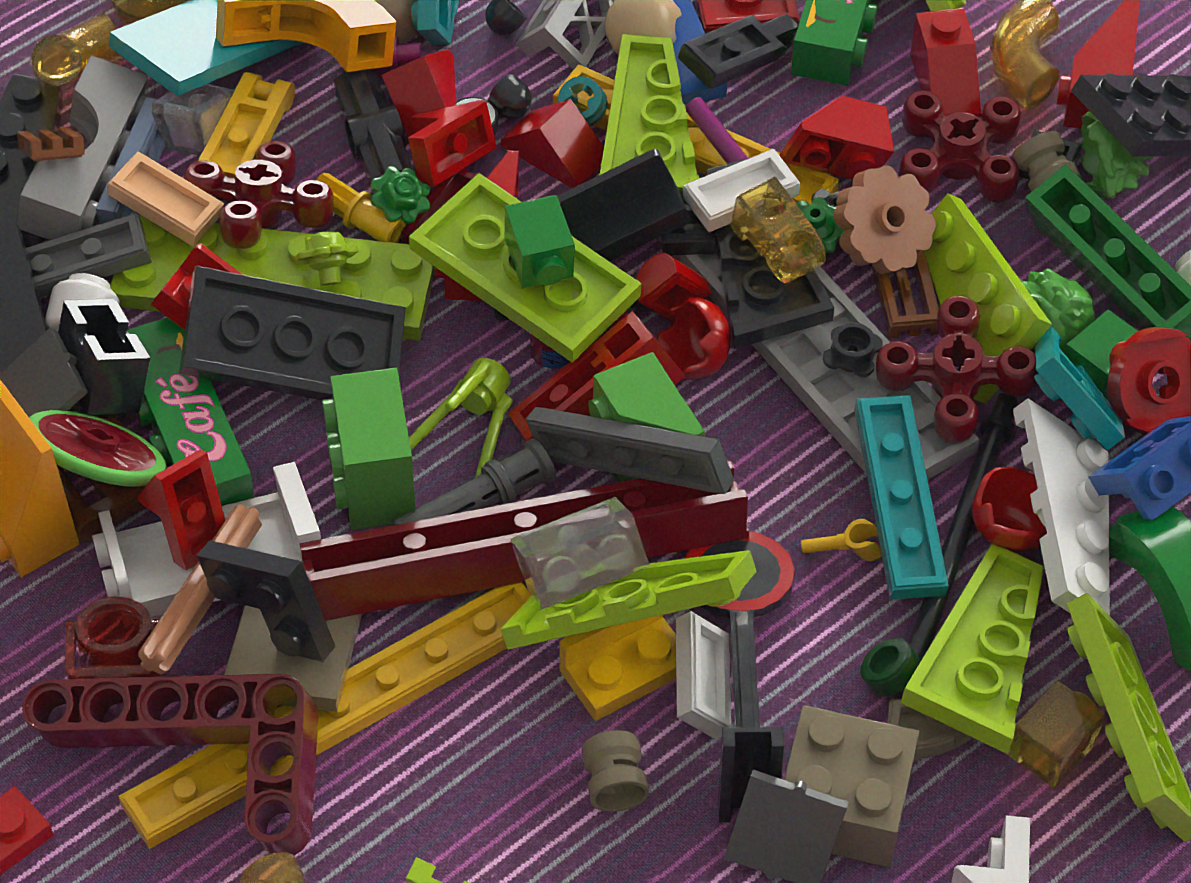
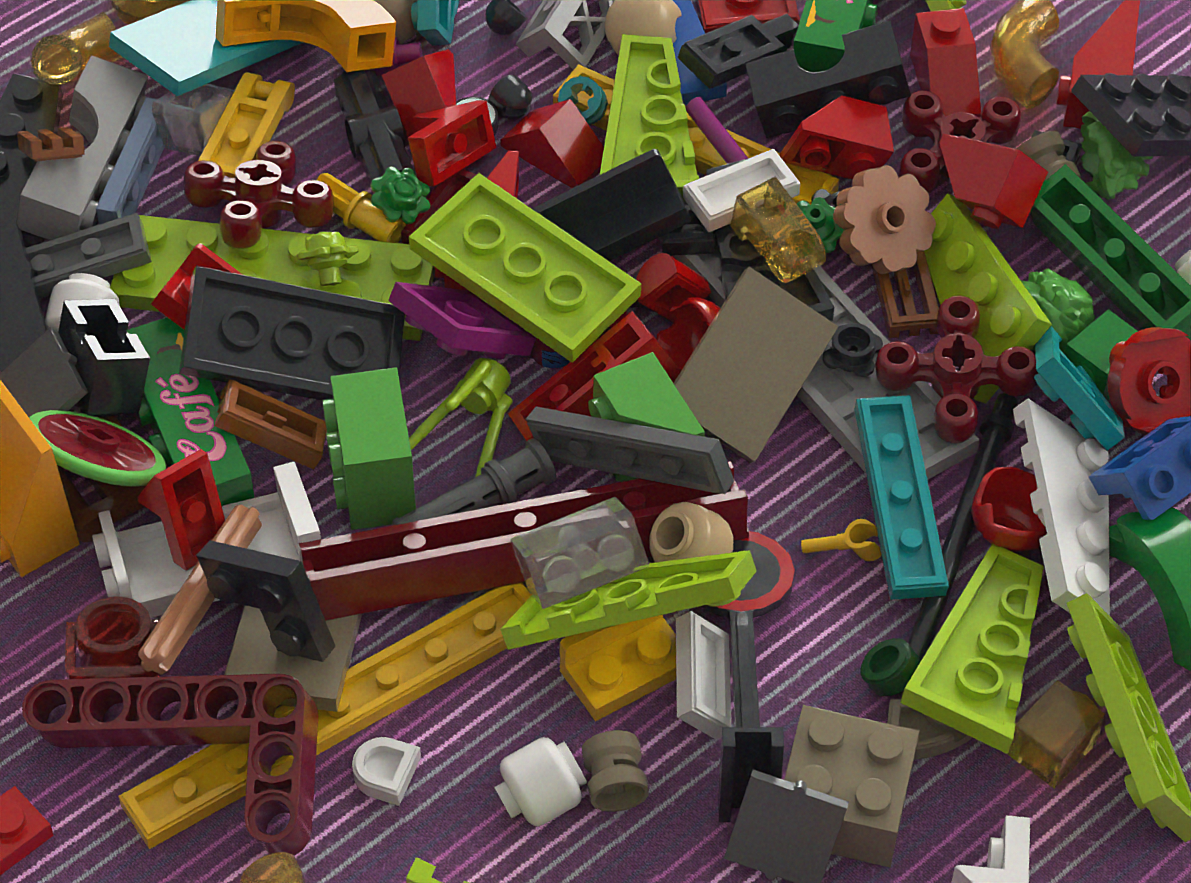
(165, 198): light nougat tile -> none
(271, 424): none -> dark orange tile
(385, 768): none -> white tile
(461, 321): none -> magenta plate
(539, 241): green brick -> none
(540, 781): none -> white head
(689, 532): none -> tan head
(752, 363): none -> dark tan tile
(867, 72): none -> black arch
(992, 180): none -> red slope

